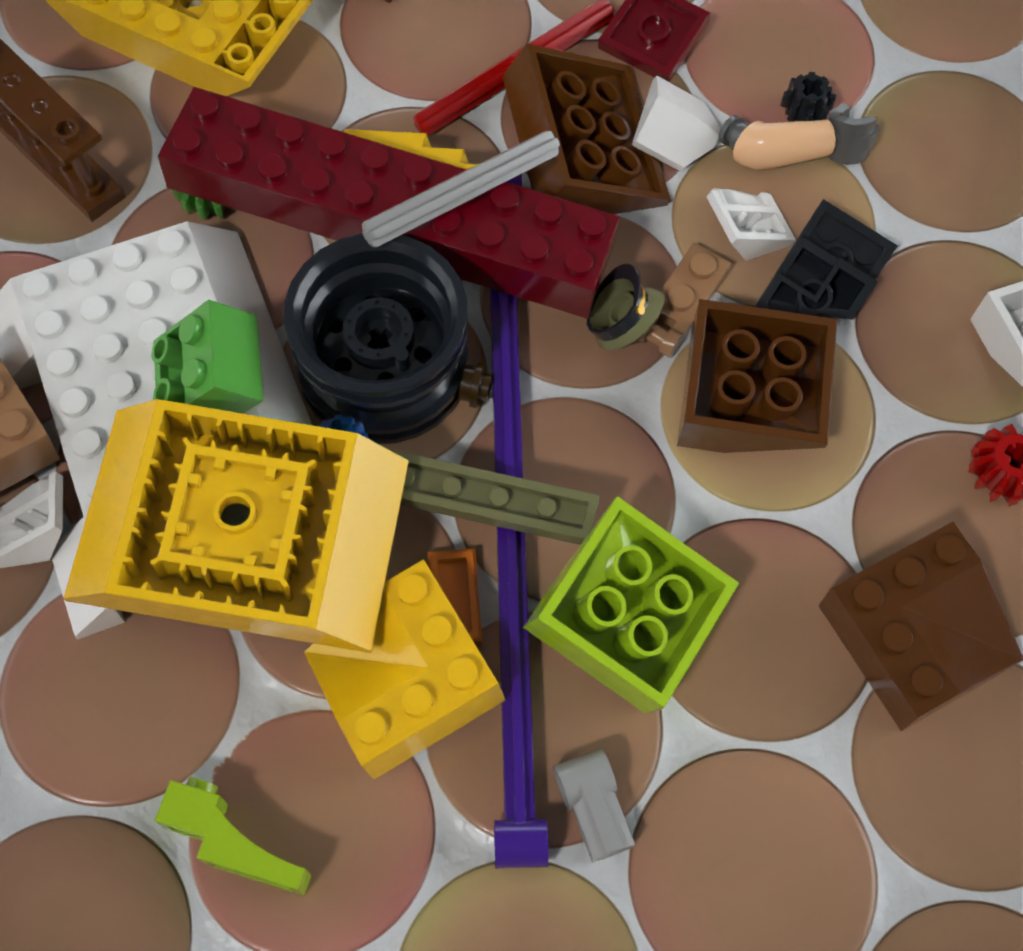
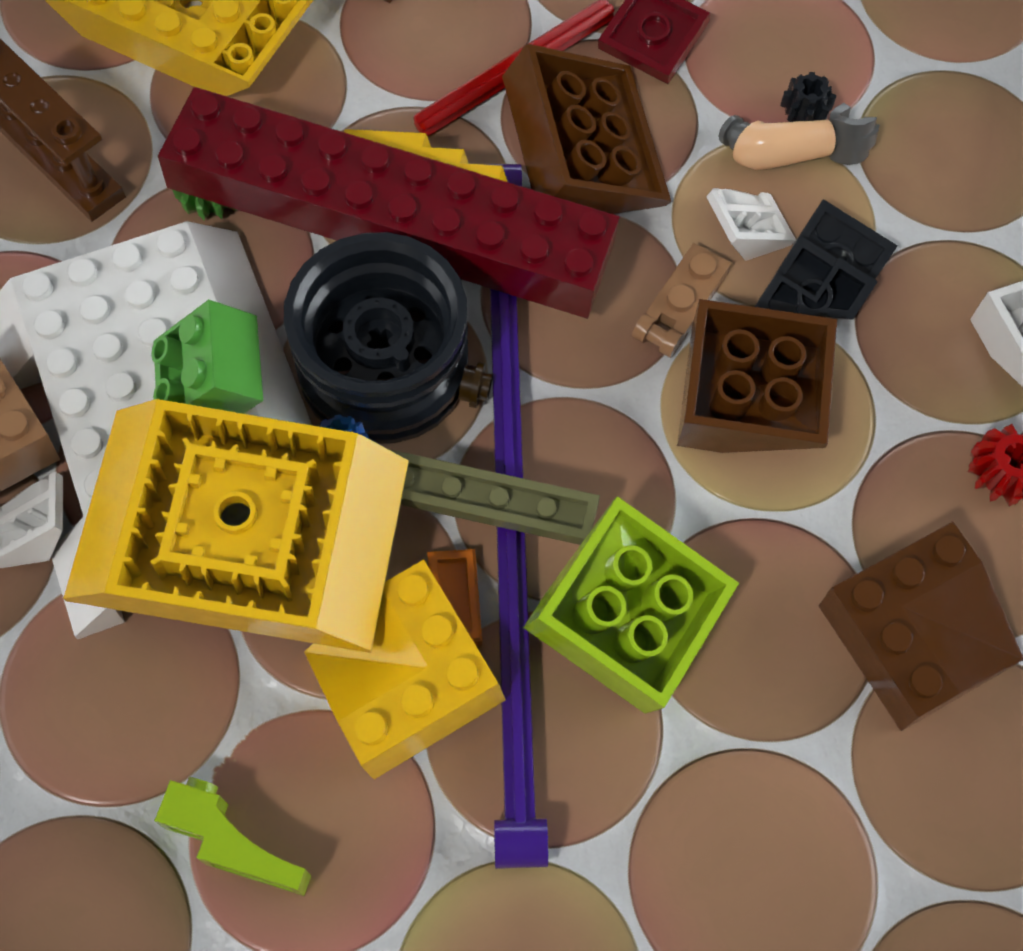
(459, 189): light grey axle -> none
(589, 791): light grey piece -> none
(623, 309): olive piece -> none
(675, 126): white slope -> none

